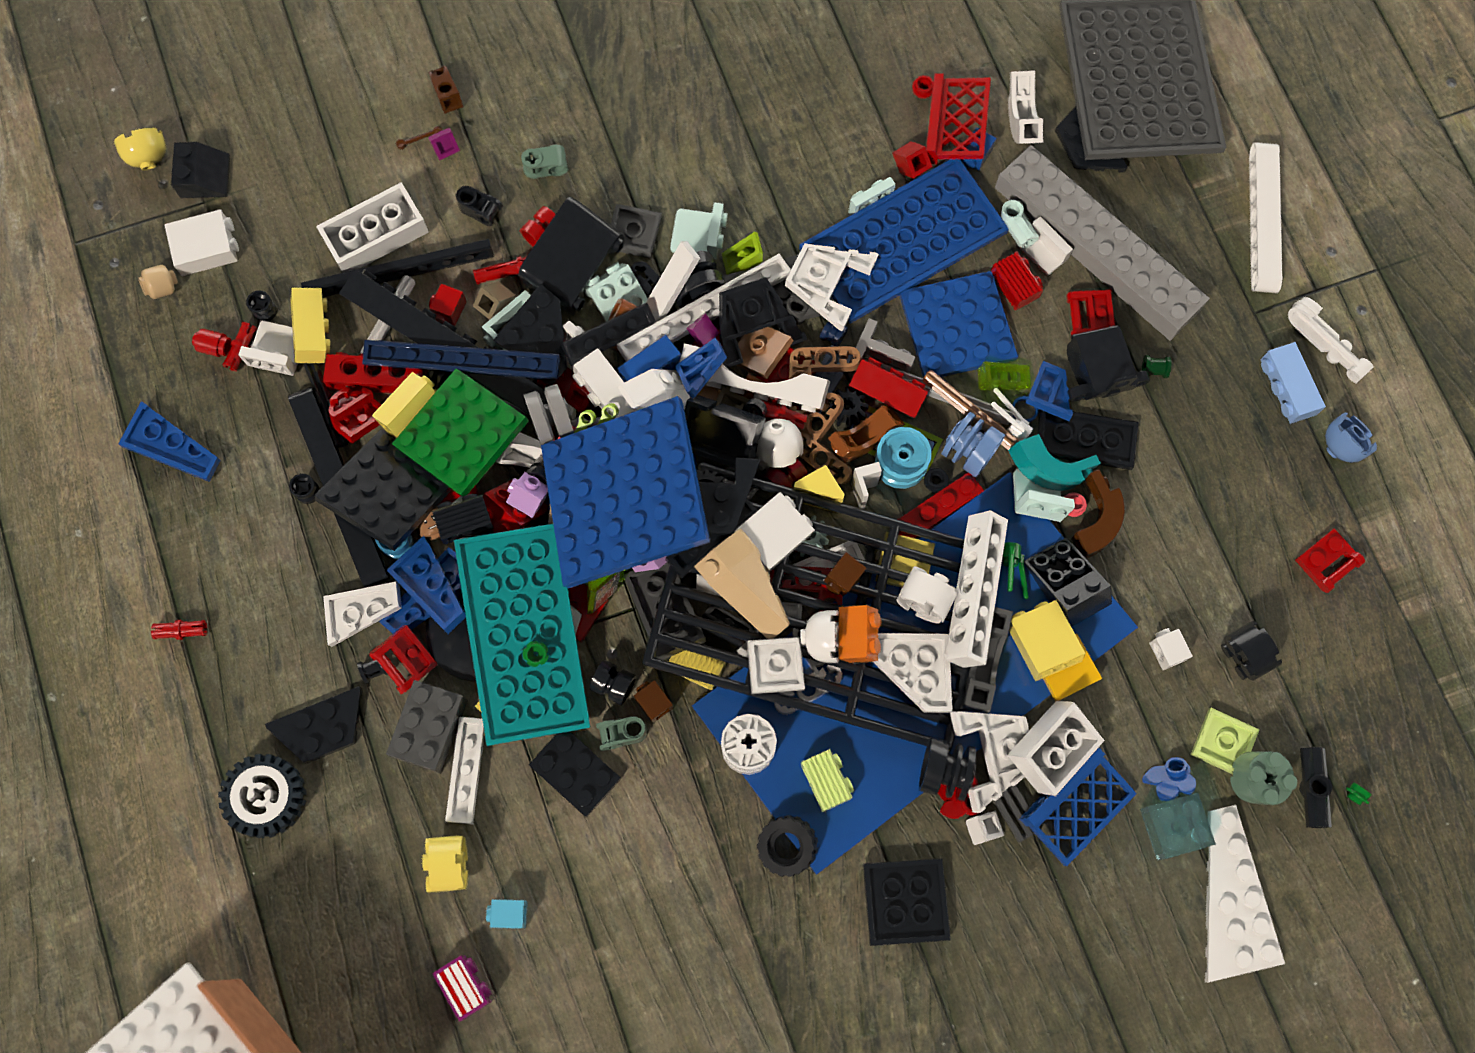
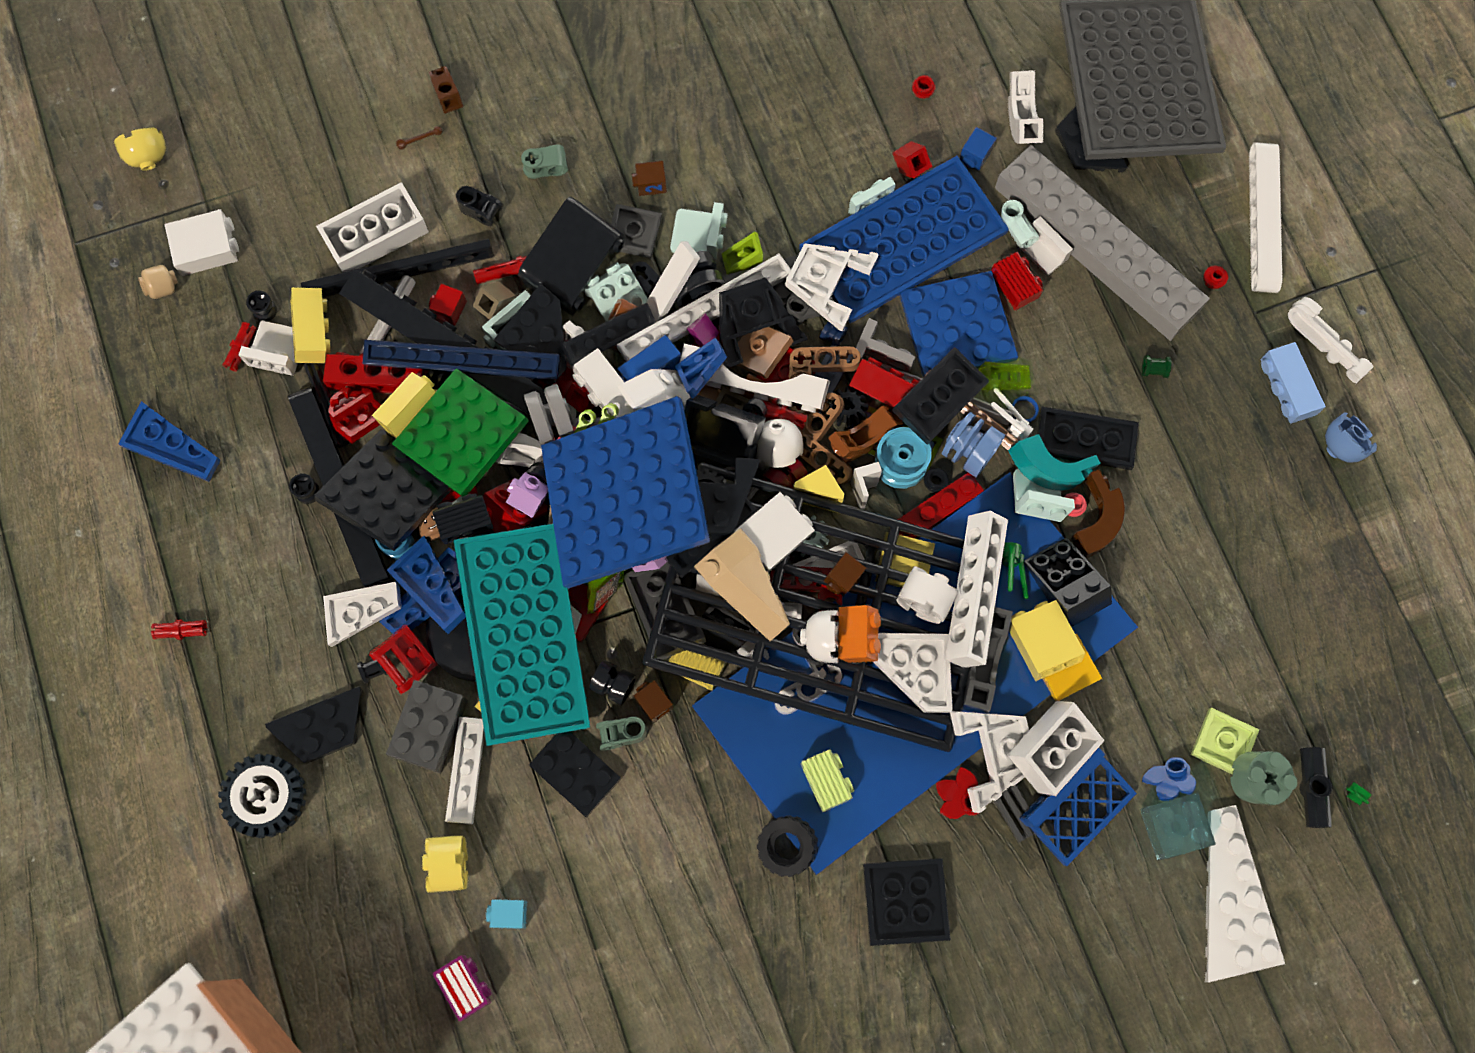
(199, 170): black slope -> none
(211, 343): red brick -> none
(444, 143): magenta tile -> none
(533, 660): green plate -> none
(534, 229): red wheel -> none
(649, 178): none -> reddish brown brick
(748, 760): white wheel -> none
(775, 665): white plate -> none
(939, 112): red fence -> none
(940, 395): none -> black tile
(947, 769): black wheel -> none
(984, 827): white slope -> none
(1050, 391): blue wing -> none
(1098, 309): red plate -> none
(1102, 364): black piece -> none
(1170, 648): white brick -> none
(1213, 283): none -> red plate
(1252, 651): black brick -> none
(1324, 554): red plate -> none

